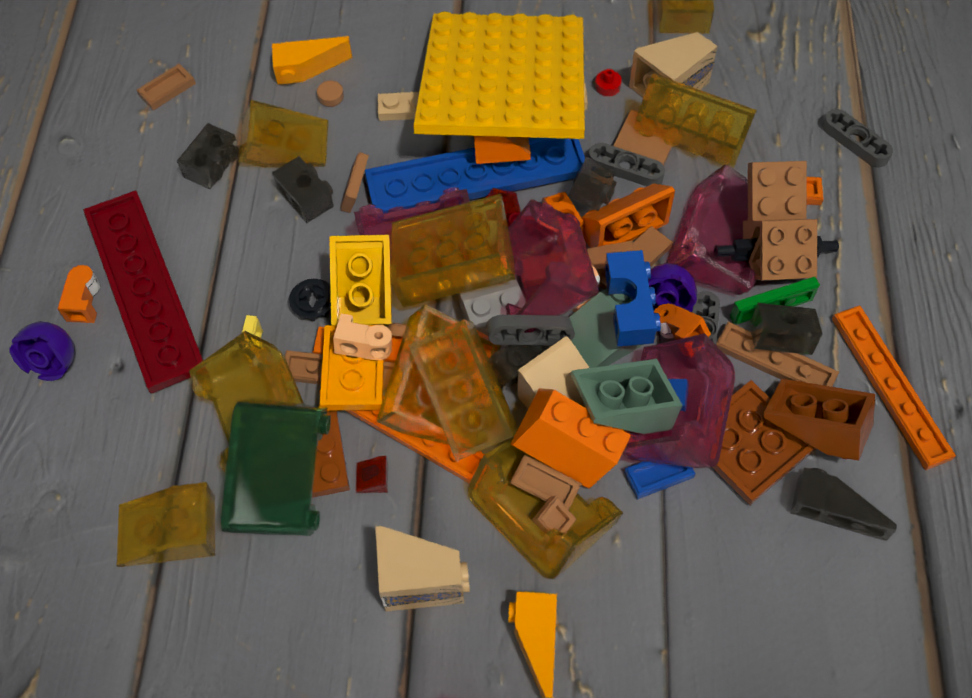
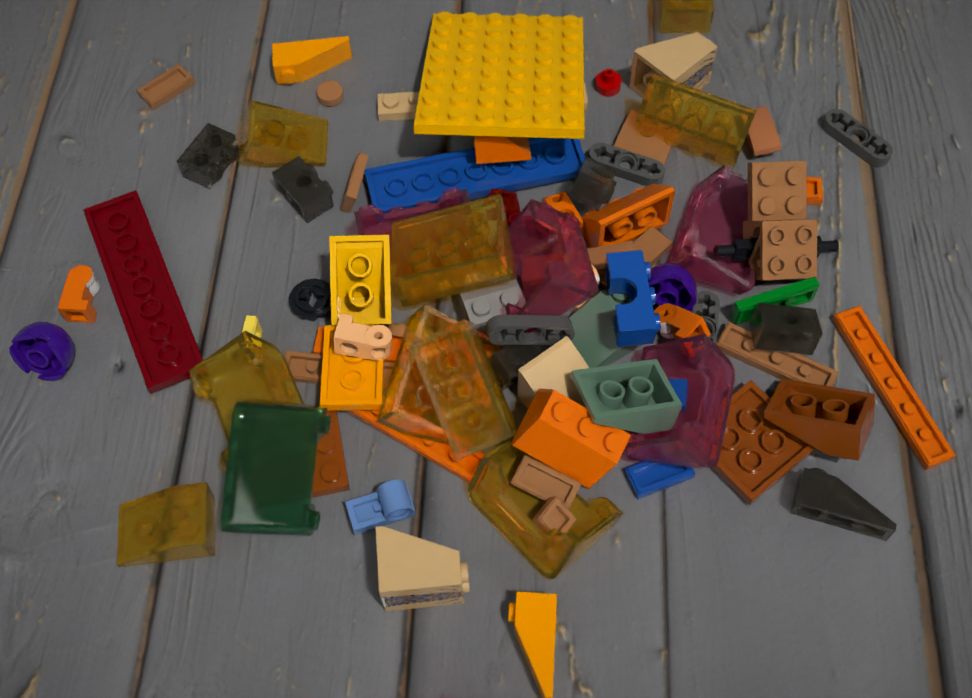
(372, 475): clear red slope -> none
(386, 506): none -> medium blue plate
(763, 134): none -> nougat slope

